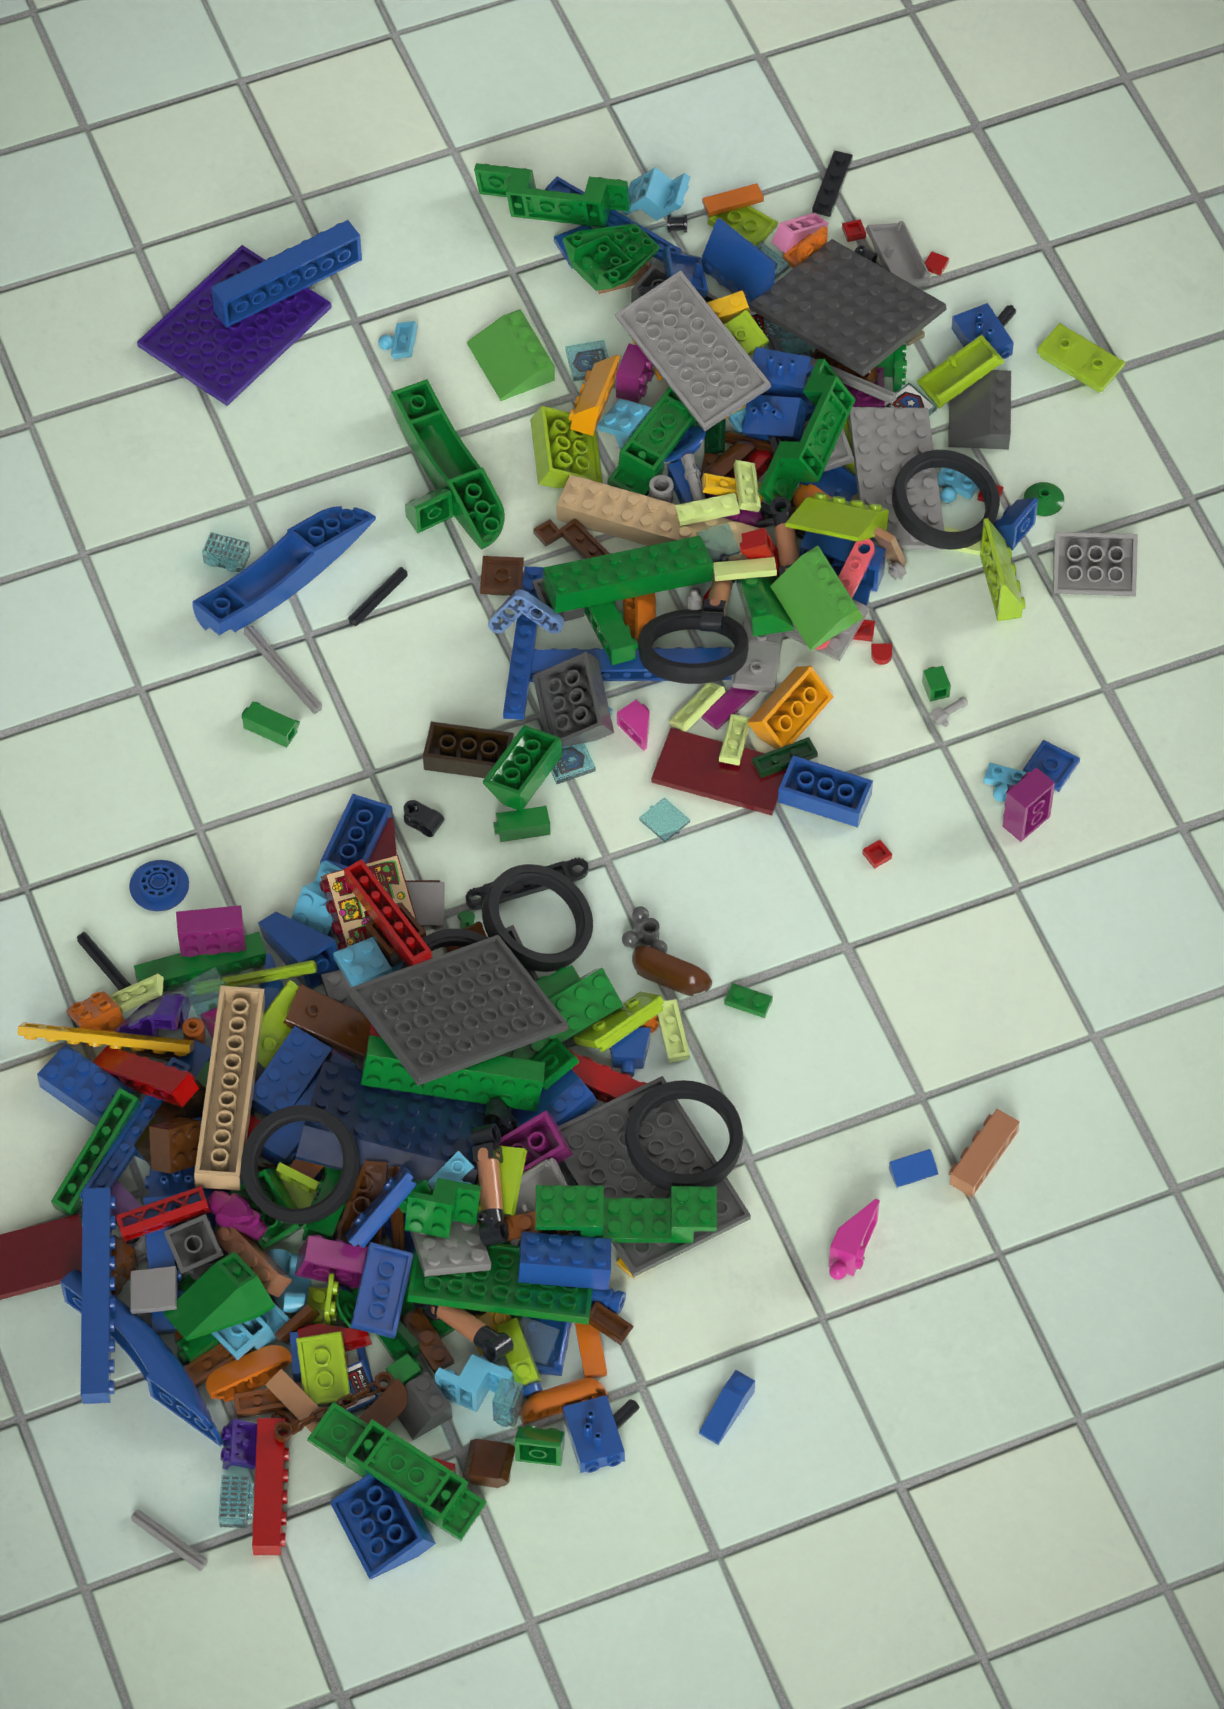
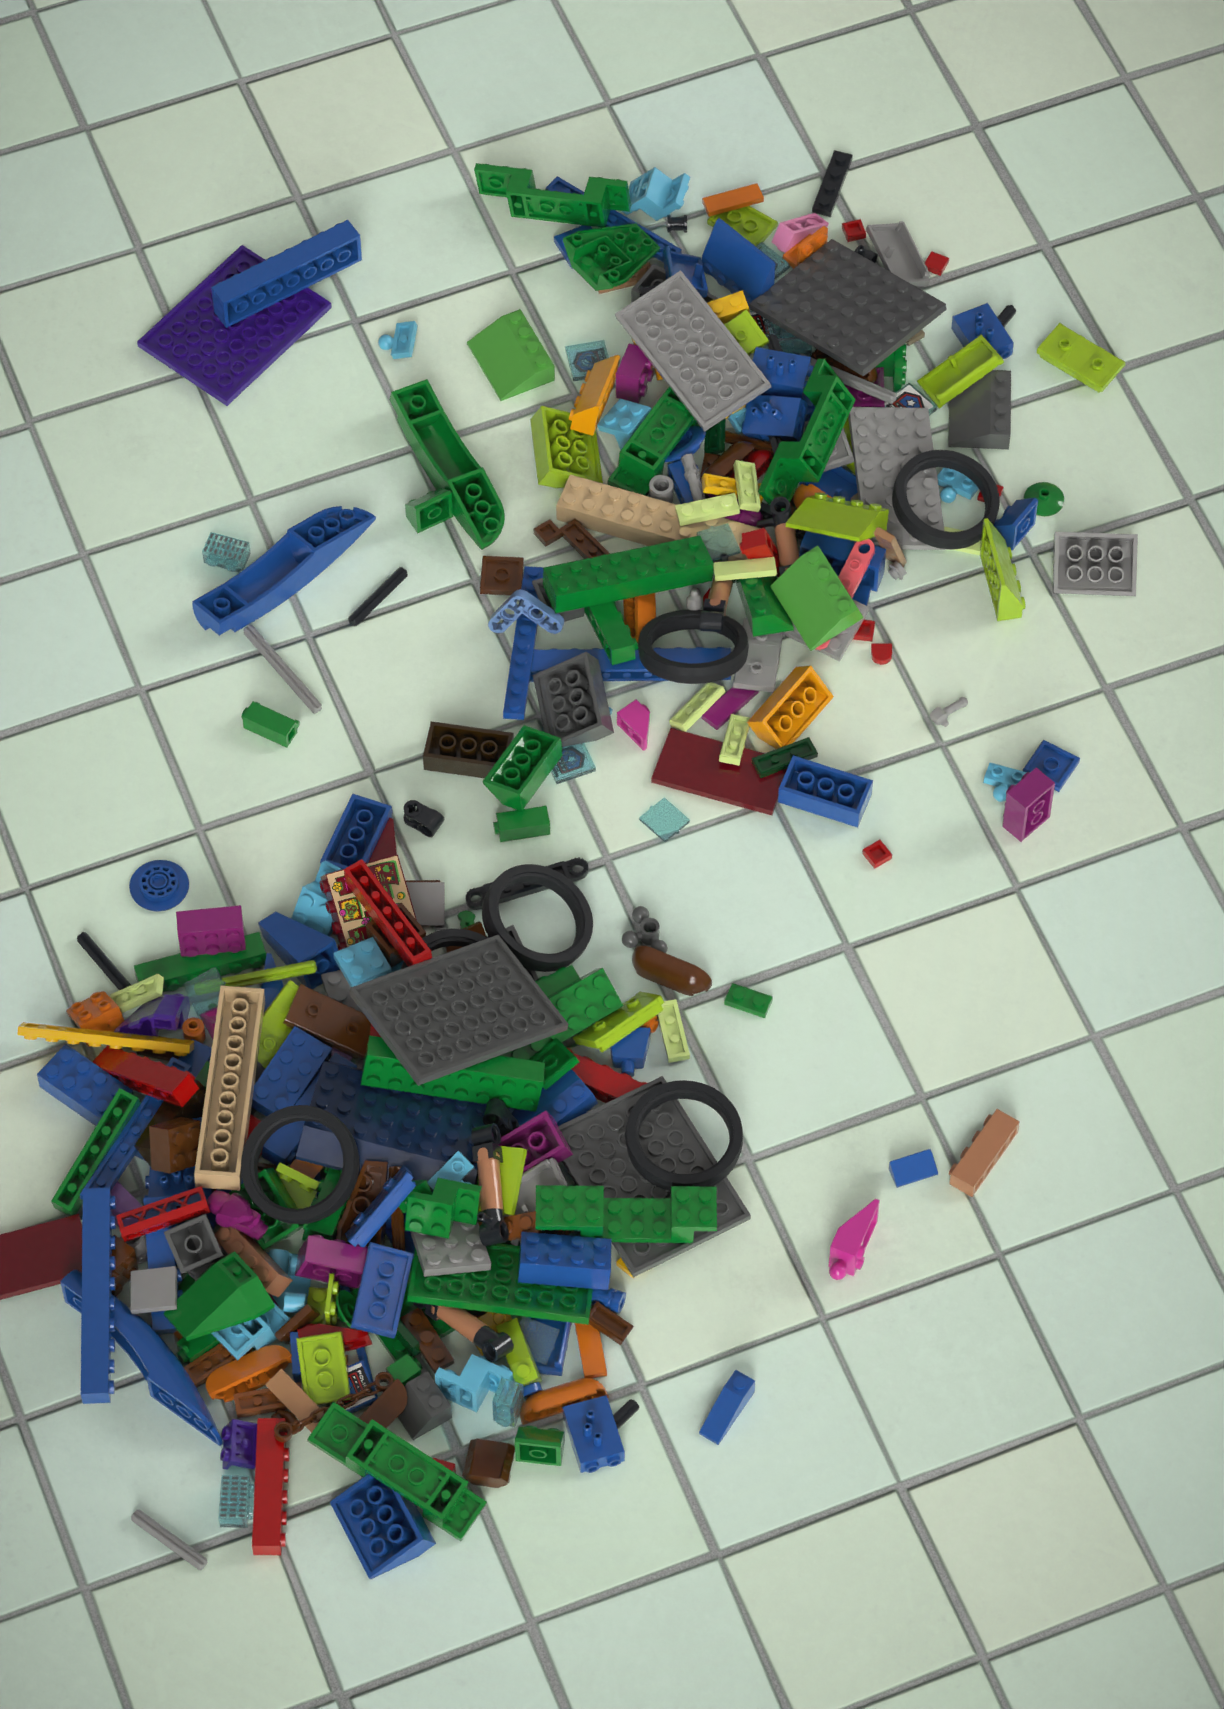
(936, 683): green brick -> none

